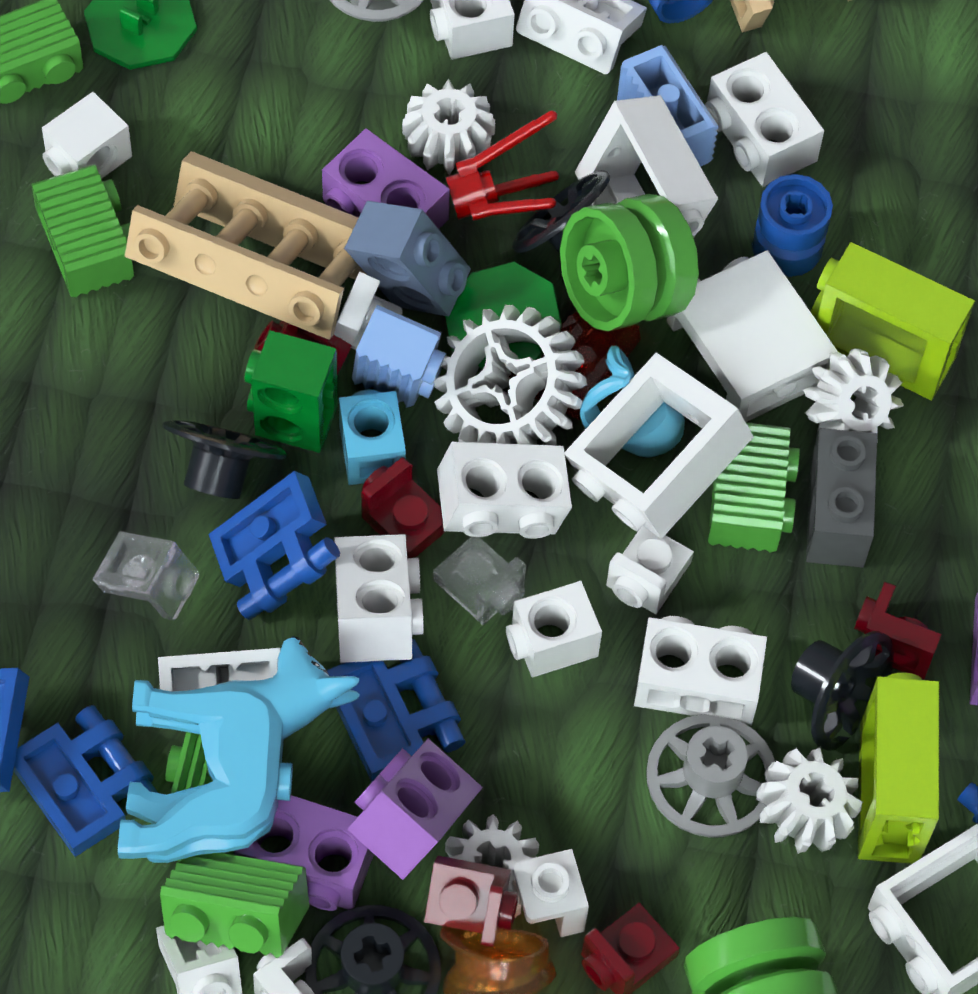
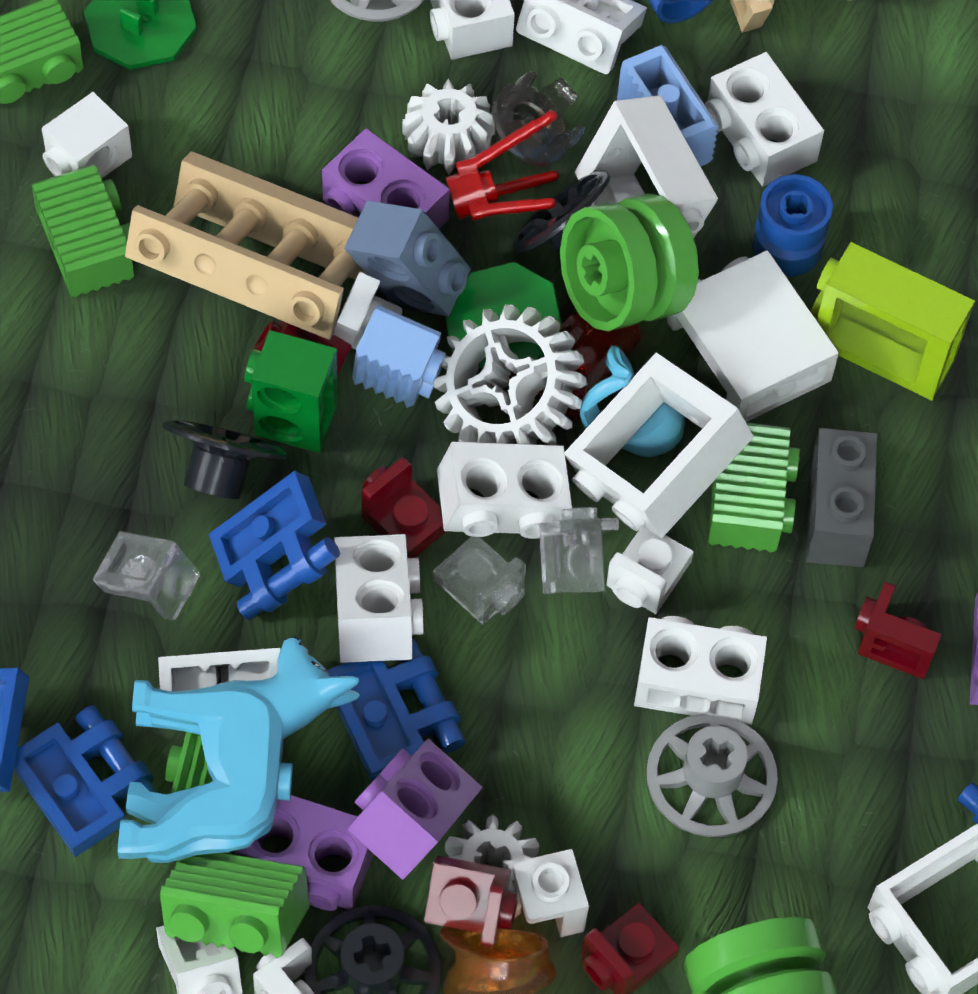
(370, 411): medium azure brick -> none
(523, 99): none -> clear smoke piece
(562, 607): white brick -> none
(574, 551): none -> clear bracket
(809, 800): white gear -> none
(837, 680): black wheel -> none
(856, 375): white gear -> none
(899, 769): lime window -> none

